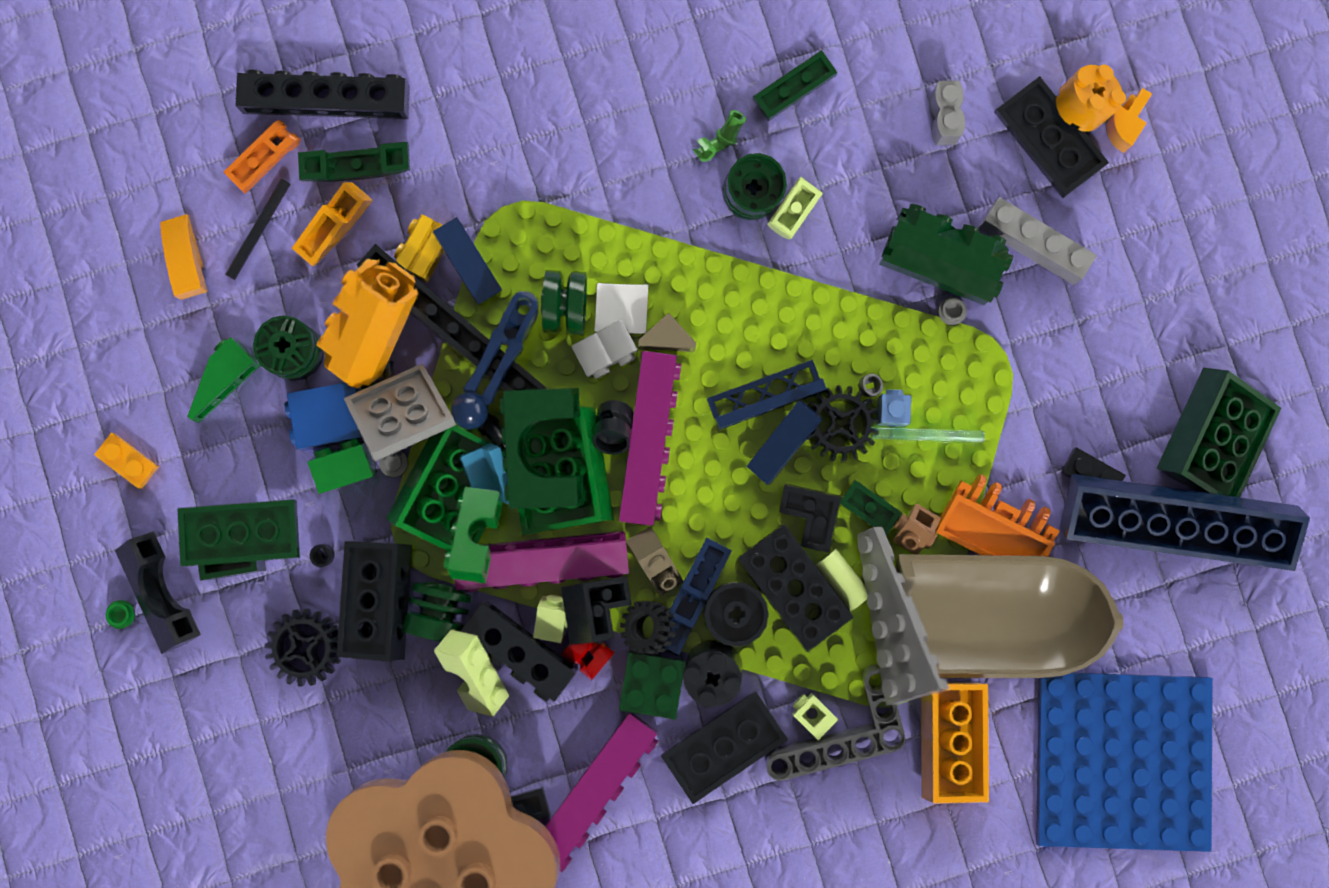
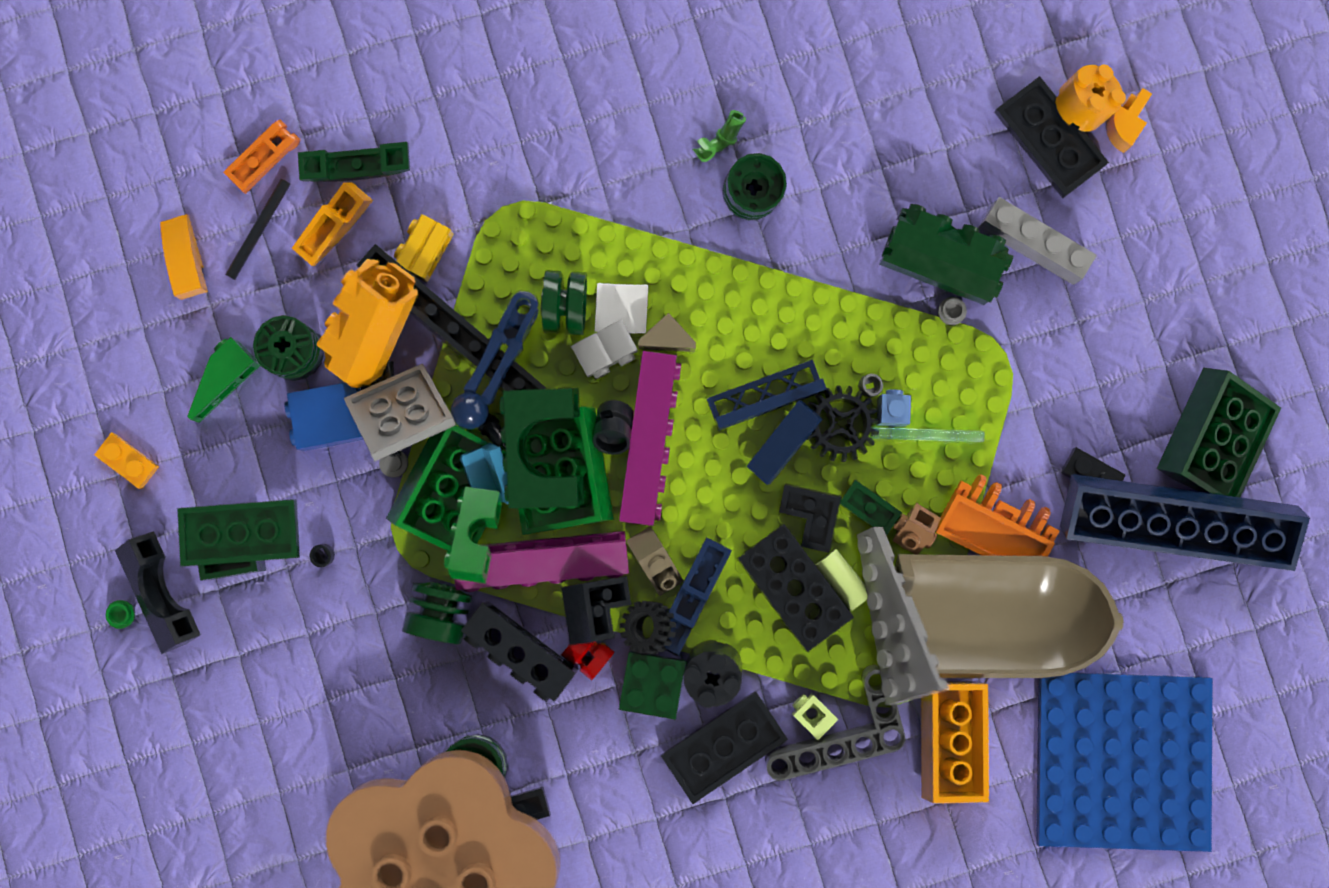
(254, 82): black brick -> none
(282, 659): black gear -> none
(341, 466): green brick -> none
(357, 603): black brick -> none
(466, 657): yellowish green arch -> none
(467, 261): dark blue tile -> none
(550, 619): yellowish green brick -> none
(600, 784): magenta brick -> none
(749, 624): black wheel -> none
(794, 208): yellowish green brick -> none
(795, 85): dark green plate -> none
(947, 114): light grey brick -> none

